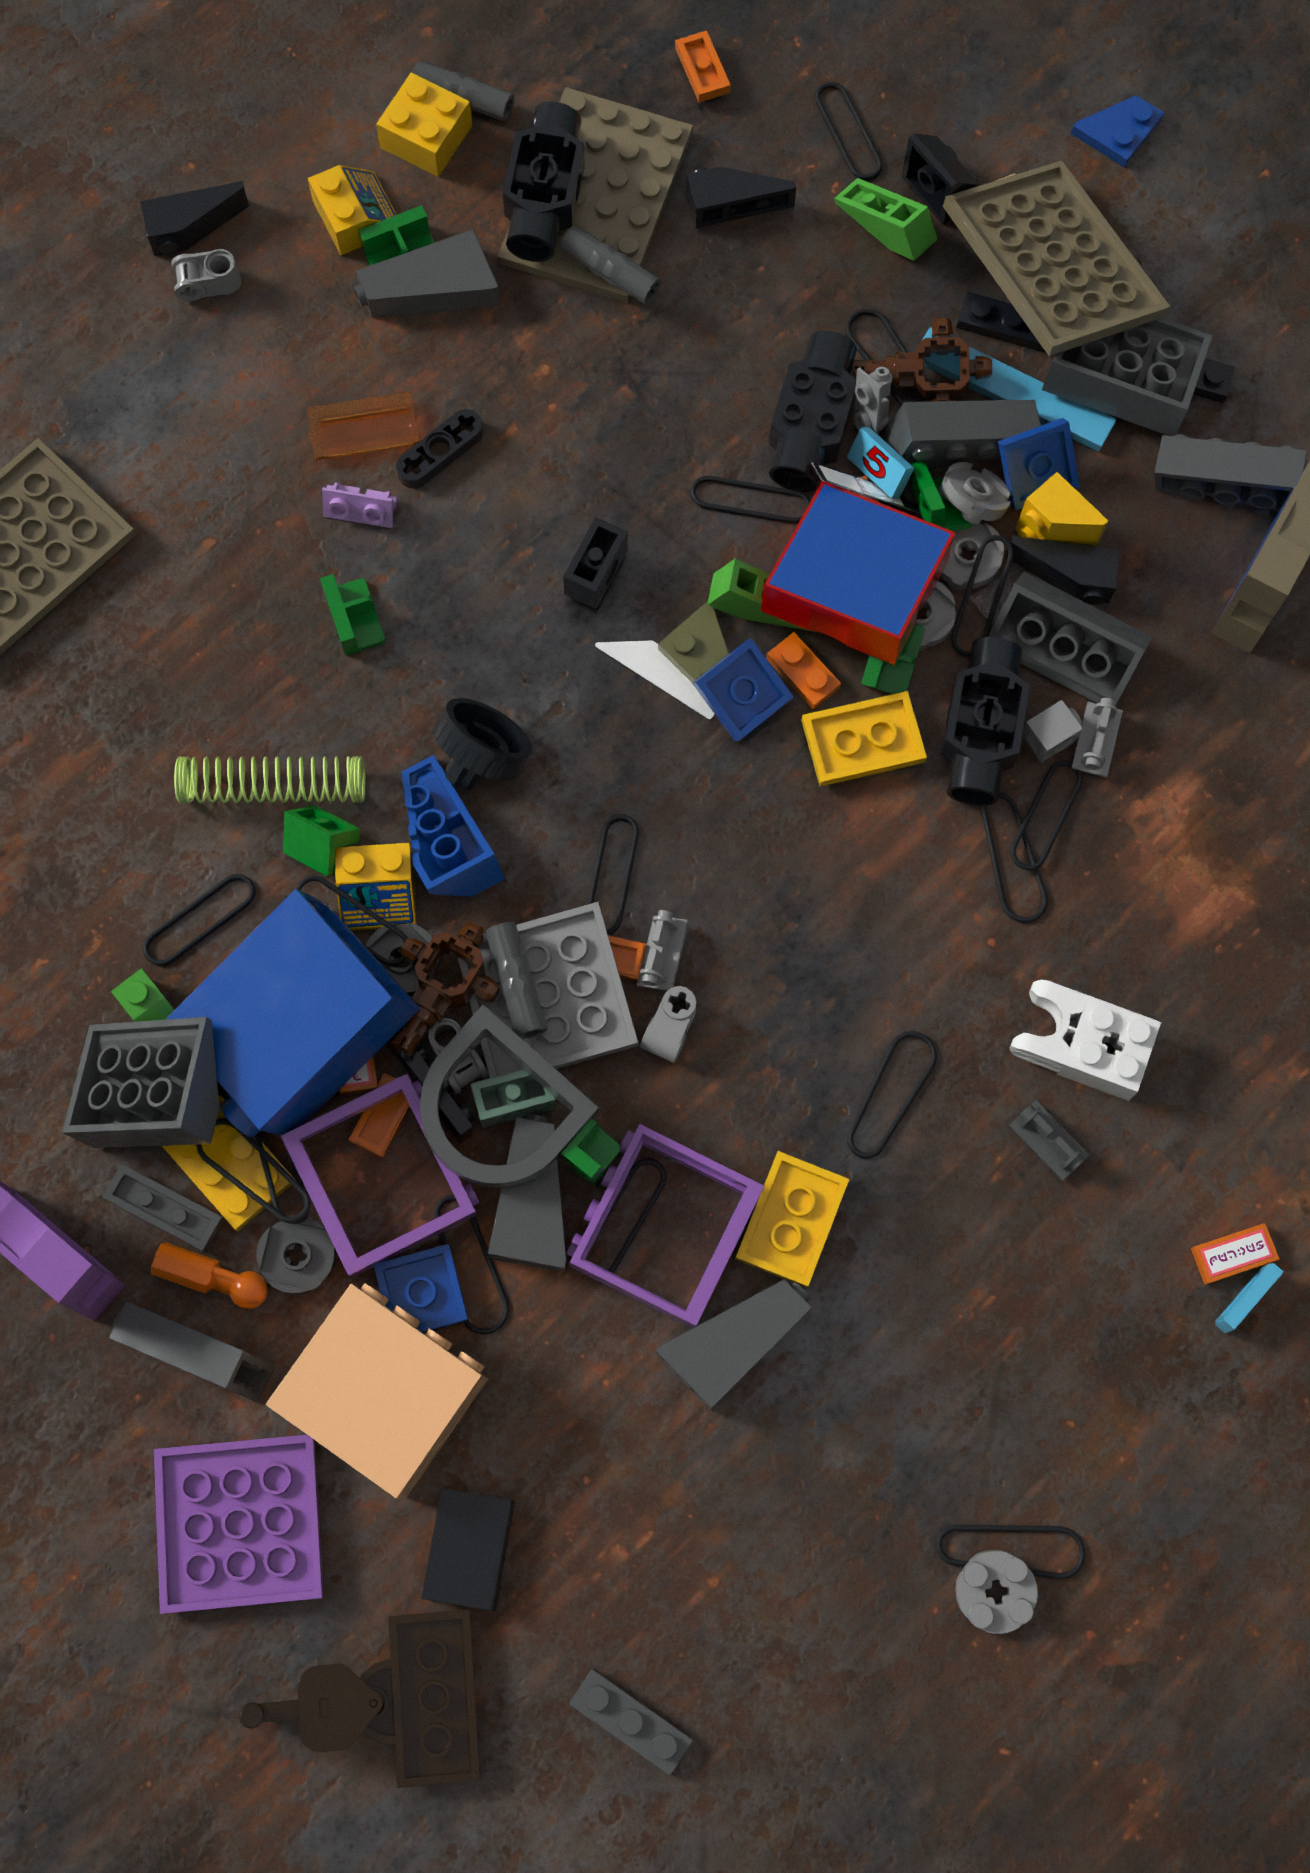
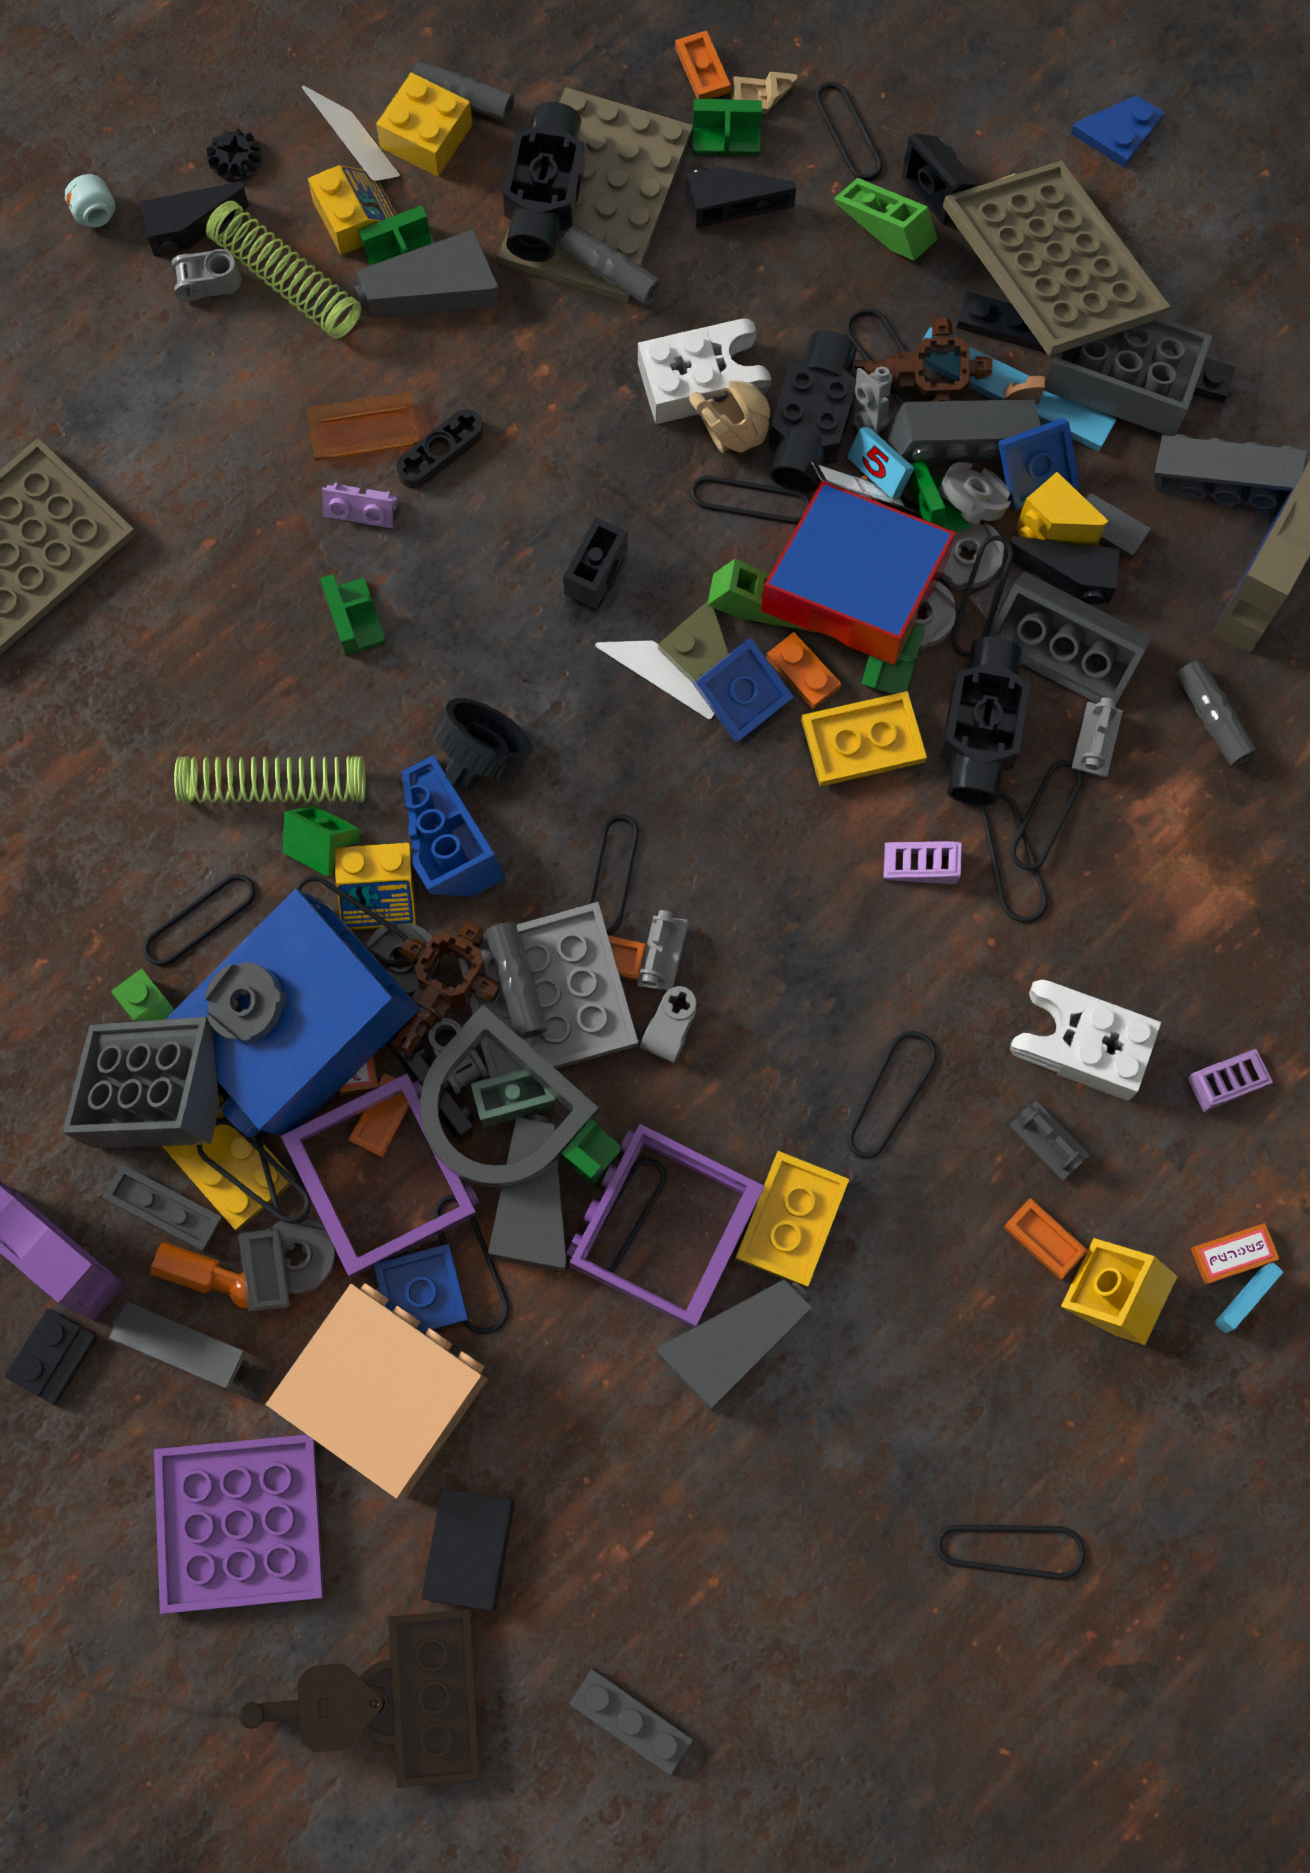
(51, 1357): none -> black plate
(90, 200): none -> light aqua head
(243, 164): none -> black gear
(263, 1270): none -> dark grey tile
(265, 1007): none -> dark grey plate
(337, 332): none -> yellowish green piece
(354, 137): none -> white sticker
(697, 362): none -> white brick
(726, 127): none -> green panel
(738, 420): none -> tan helmet
(767, 90): none -> tan slope
(934, 875): none -> lavender slope
(1015, 1606): light grey plate -> none
(1028, 390): none -> medium nougat tile
(1045, 1239): none -> orange tile
(1052, 730): light grey brick -> none
(1120, 1290): none -> yellow slope
(1121, 530): none -> dark grey tile
(1204, 1092): none -> lavender slope
(1216, 712): none -> dark grey axle

